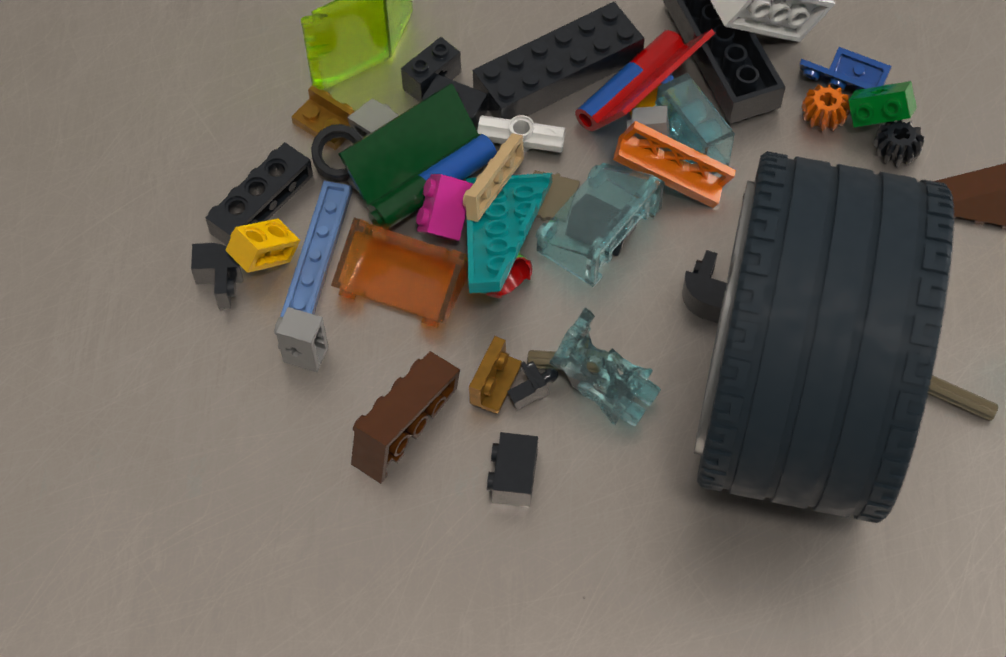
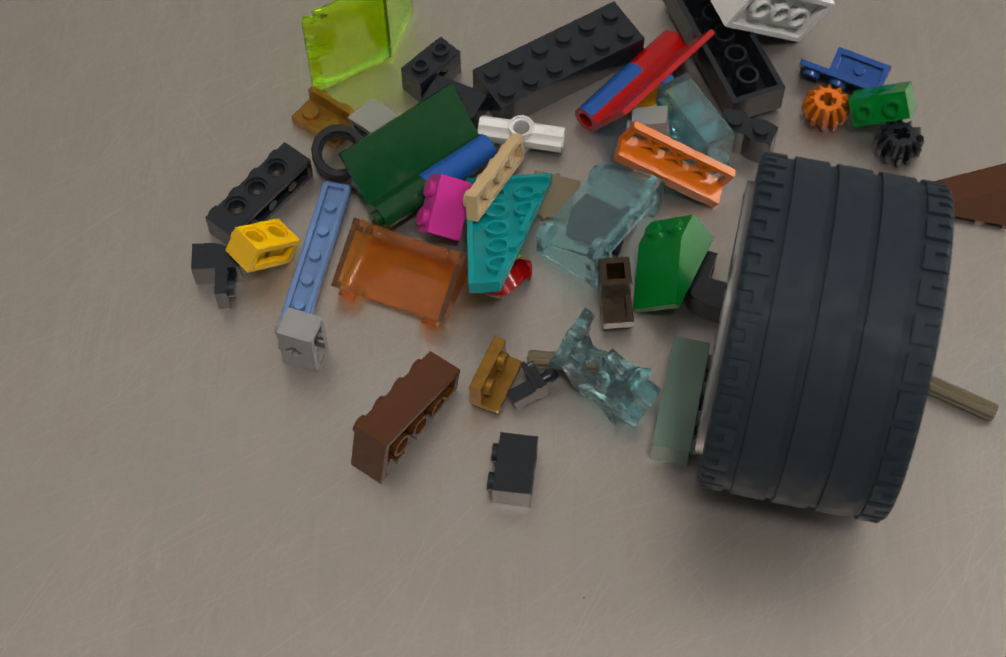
(615, 292): none -> dark brown brick
(668, 262): none -> green slope
(680, 401): none -> sand green brick
(752, 135): none -> black brick

